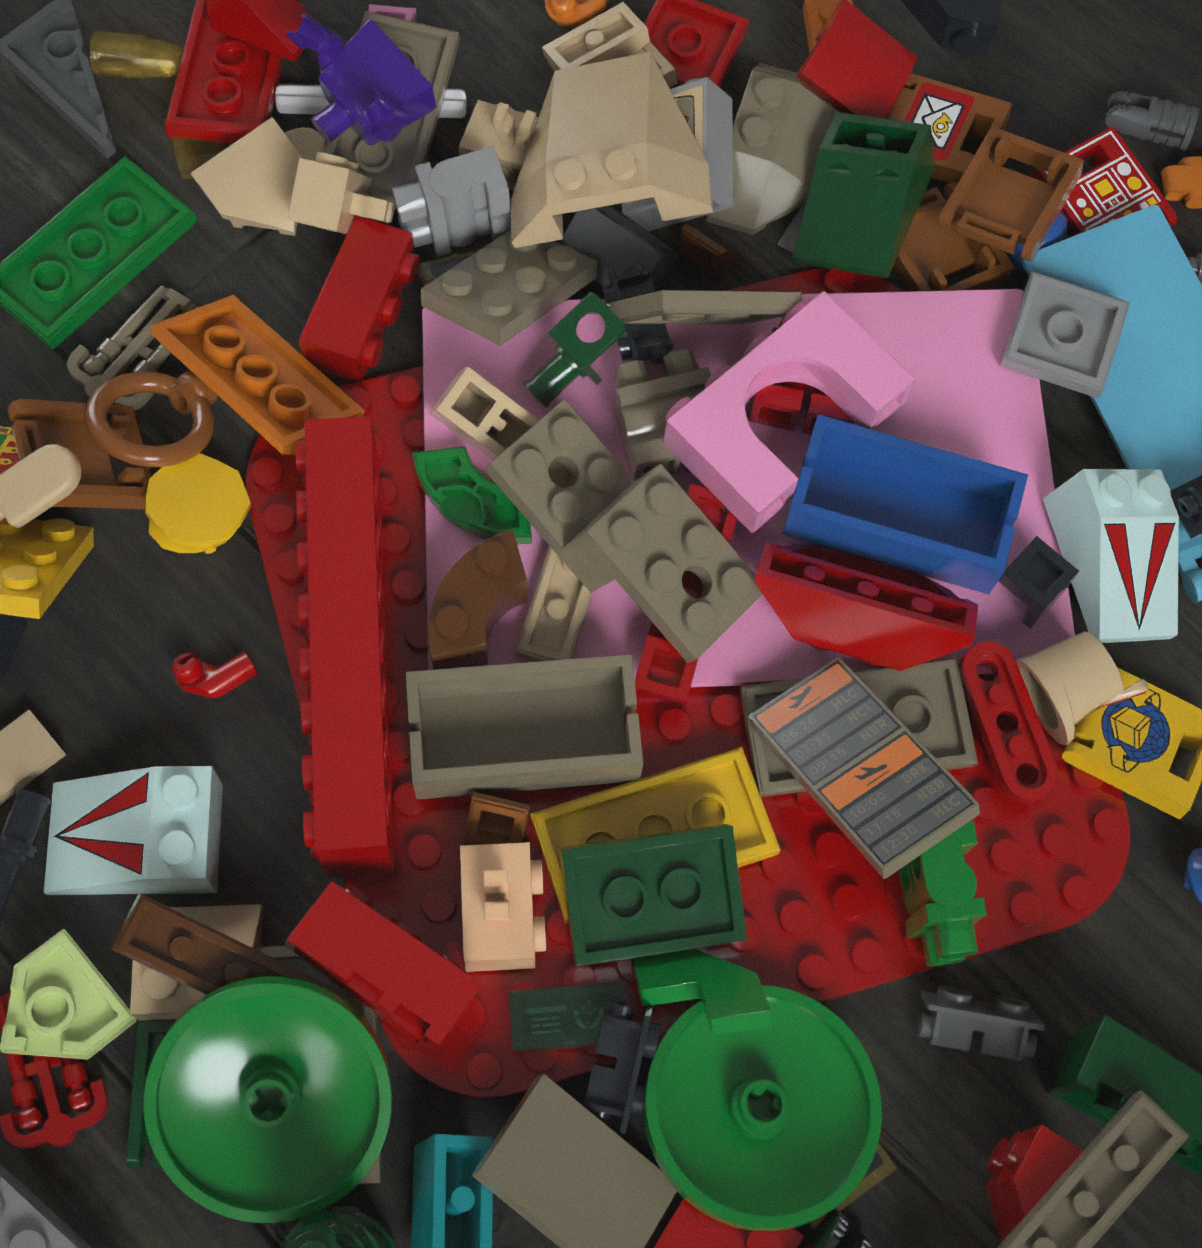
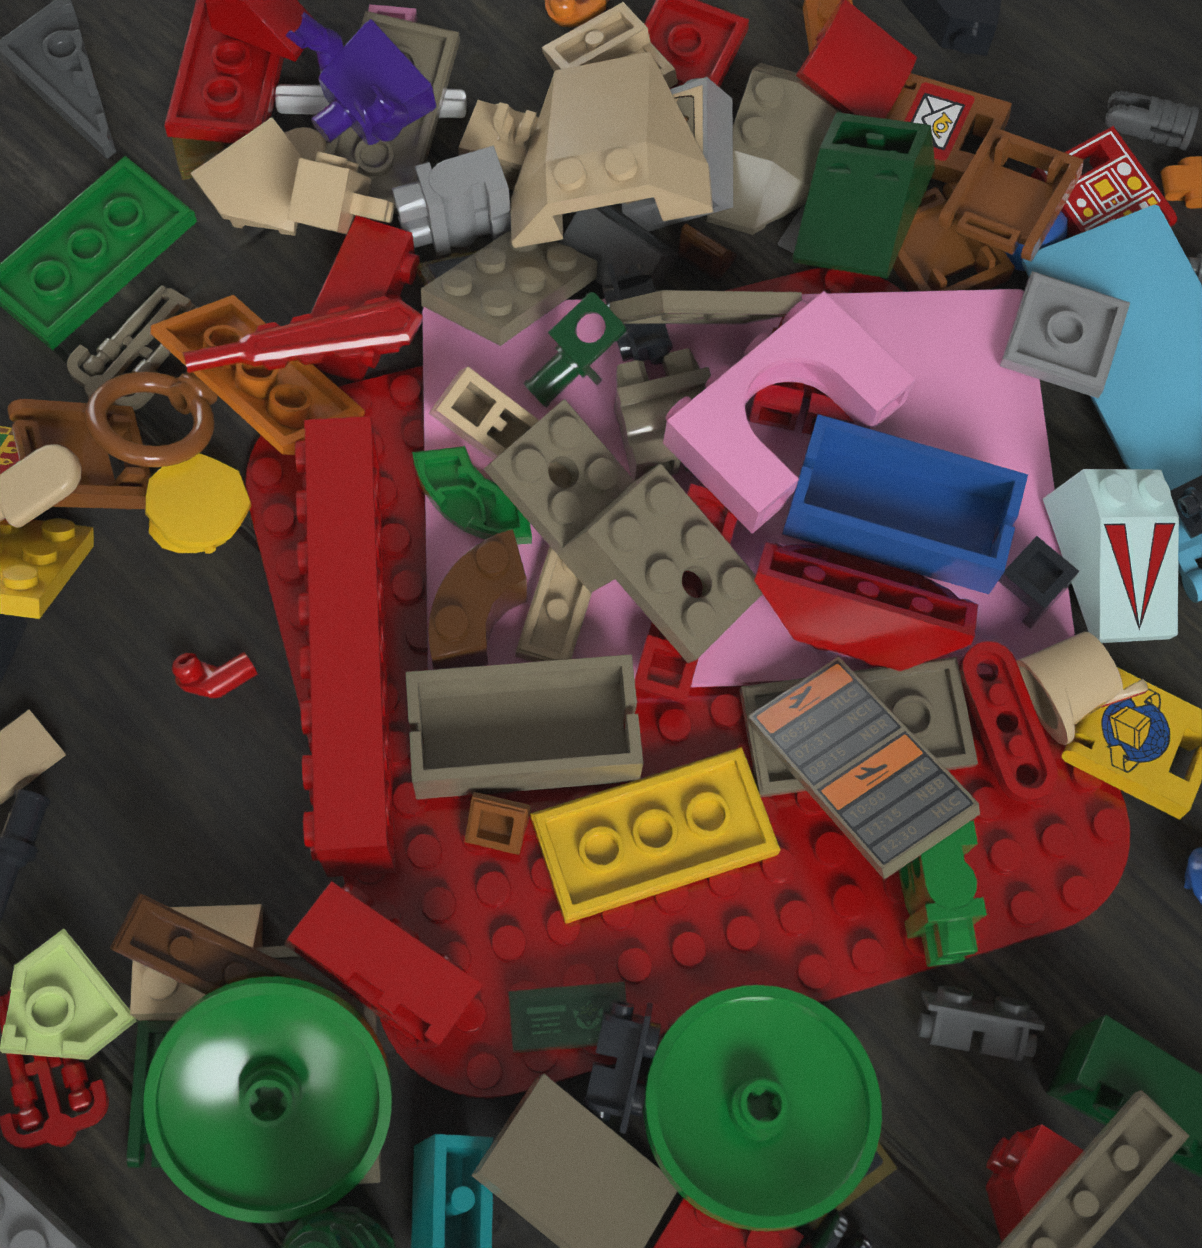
(133, 56): clear yellow hinge -> none
(135, 833): light aqua slope -> none
(342, 332): none -> red sword
(499, 907): light nougat brick -> none
(652, 894): dark green plate -> none
(728, 992): green tile -> none

